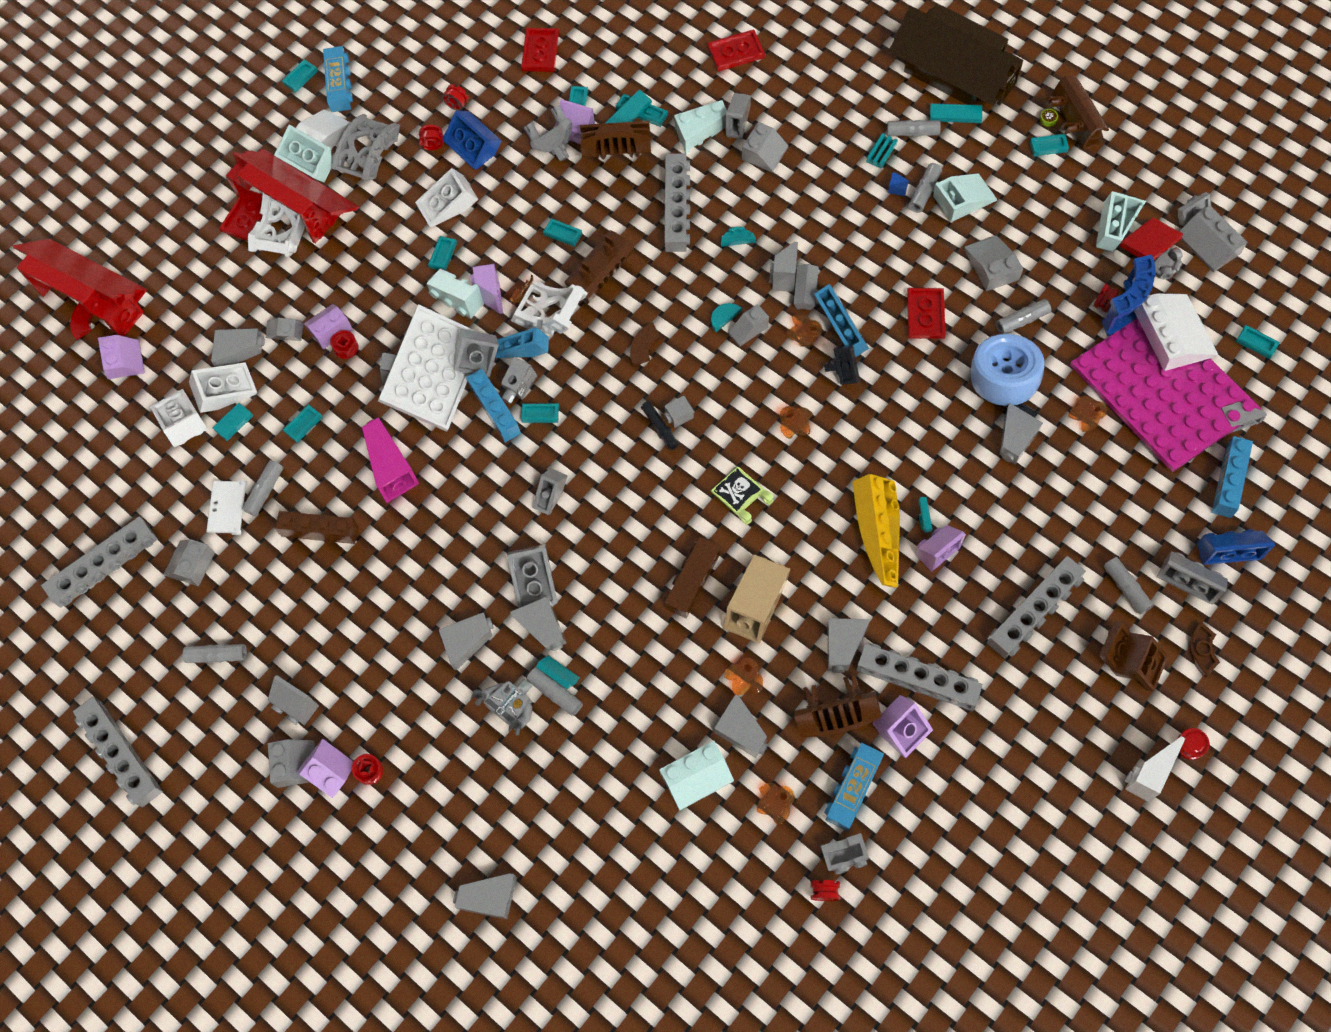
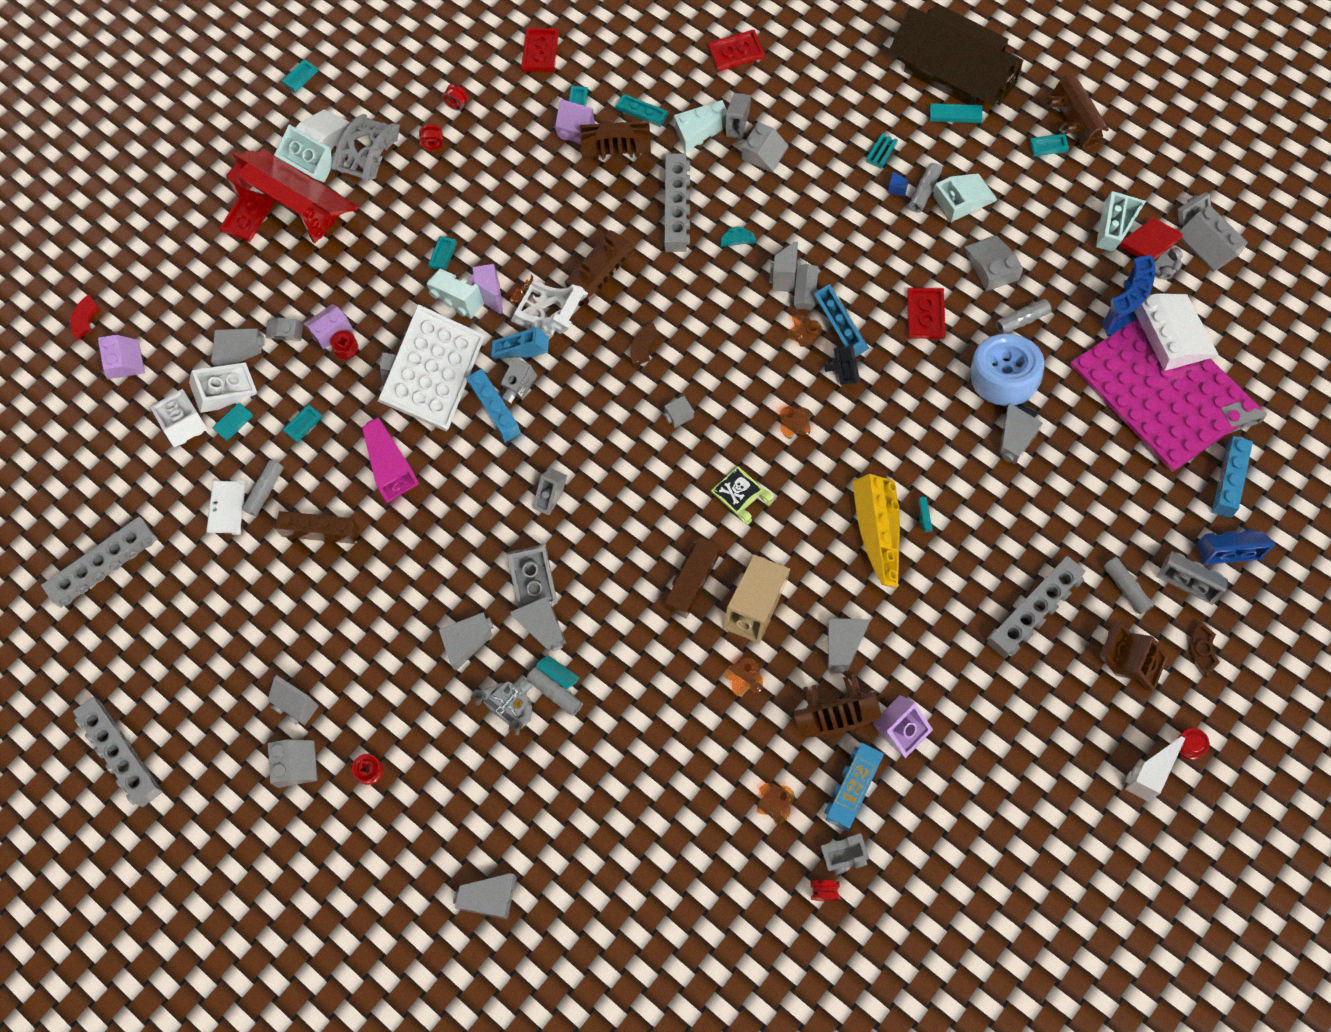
(91, 284): red panel -> none
(189, 562): light grey slope -> none
(214, 653): light grey axle -> none
(259, 236): white fence -> none
(326, 768): lavender slope -> none
(337, 79): dark azure brick -> none
(446, 198): white slope -> none
(471, 139): blue slope -> none
(475, 352): light grey slope -> none
(540, 413): teal tile -> none
(555, 139): light grey connector -> none
(562, 232): teal tile -> none
(631, 108): teal tile -> none
(663, 431): black pin -> none
(696, 775): light aqua slope -> none
(723, 315): teal tile -> none
(741, 728): light grey slope -> none
(749, 325): light grey slope -> none
(913, 128): light grey axle -> none
(926, 686): light grey brick -> none
(940, 546): lavender slope -> none
(1048, 117): tile -> none
(1085, 412): clear orange plate -> none
(1104, 298): red wheel -> none
(1257, 342): teal tile -> none

